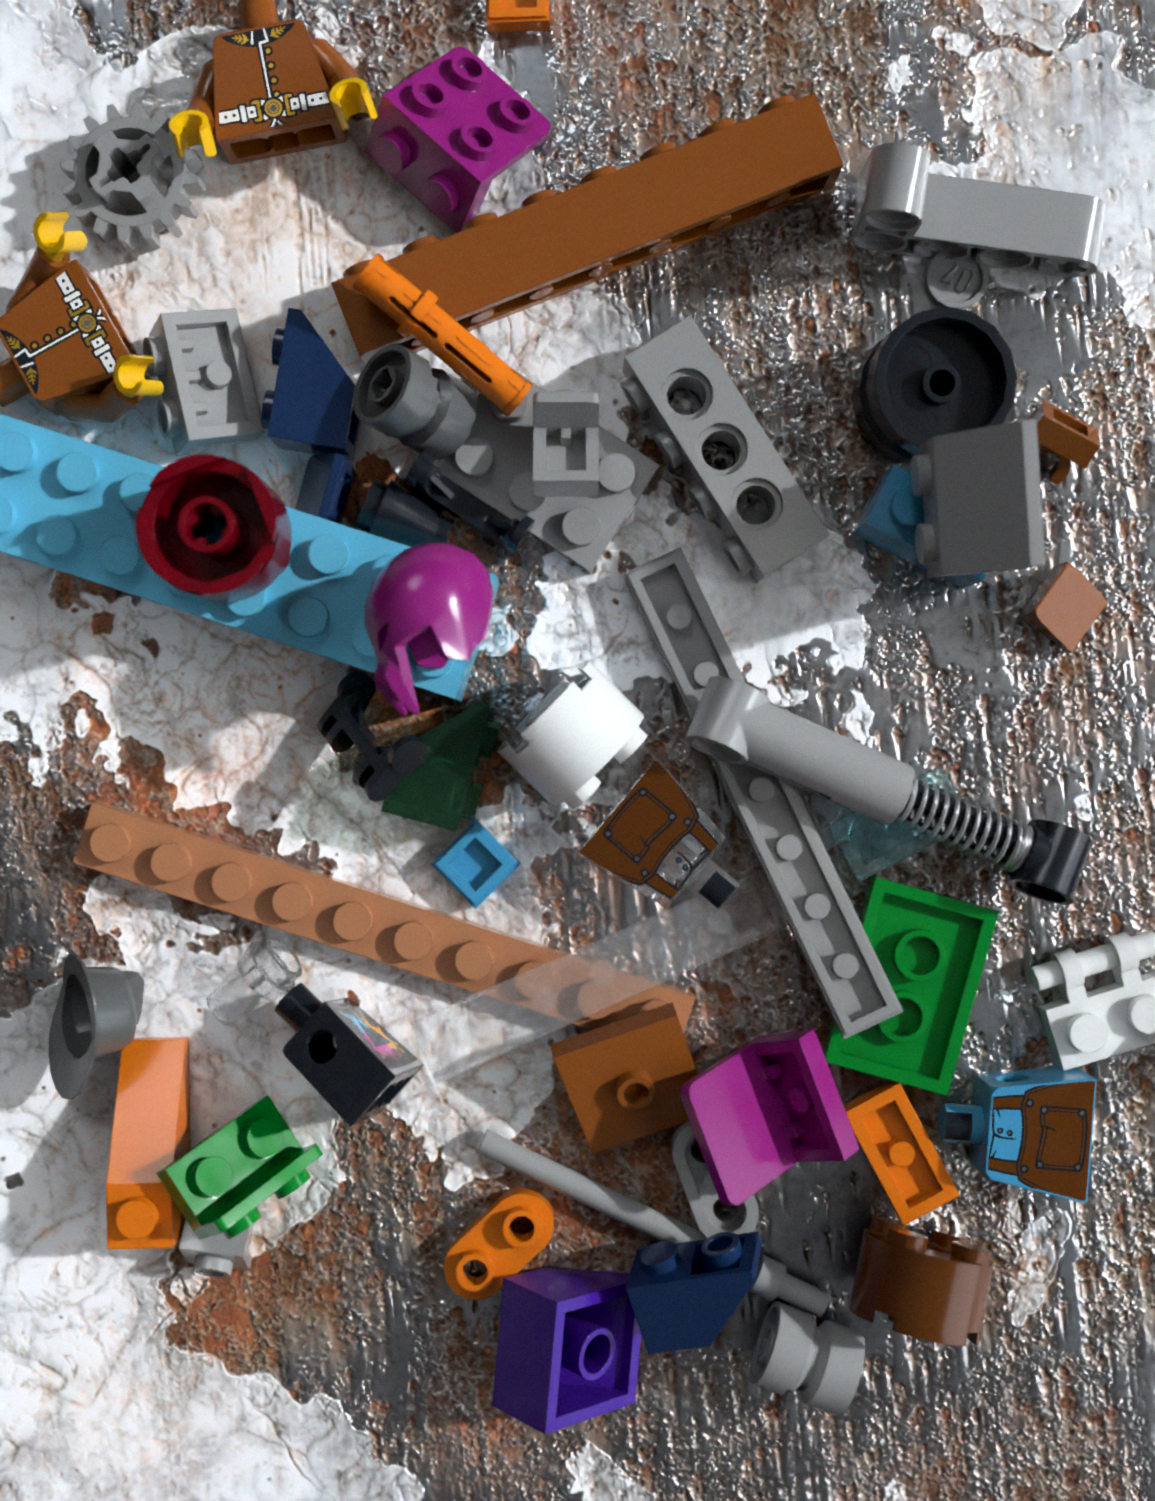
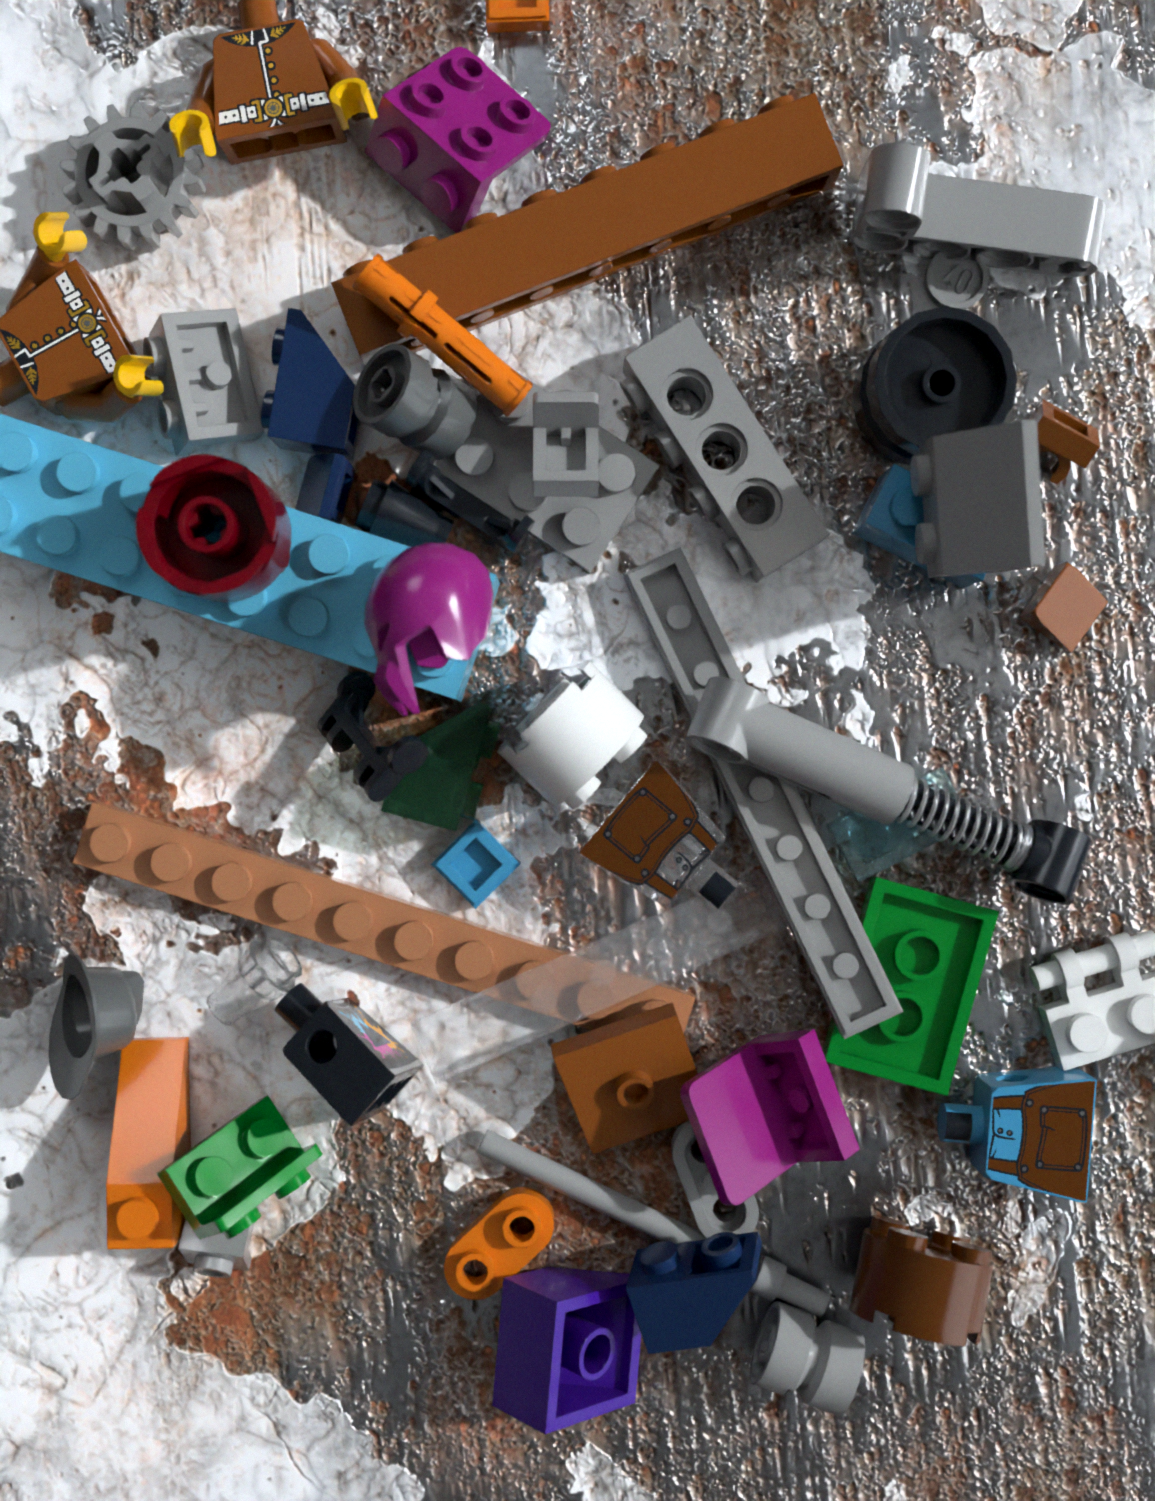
(900, 1151): orange plate -> none

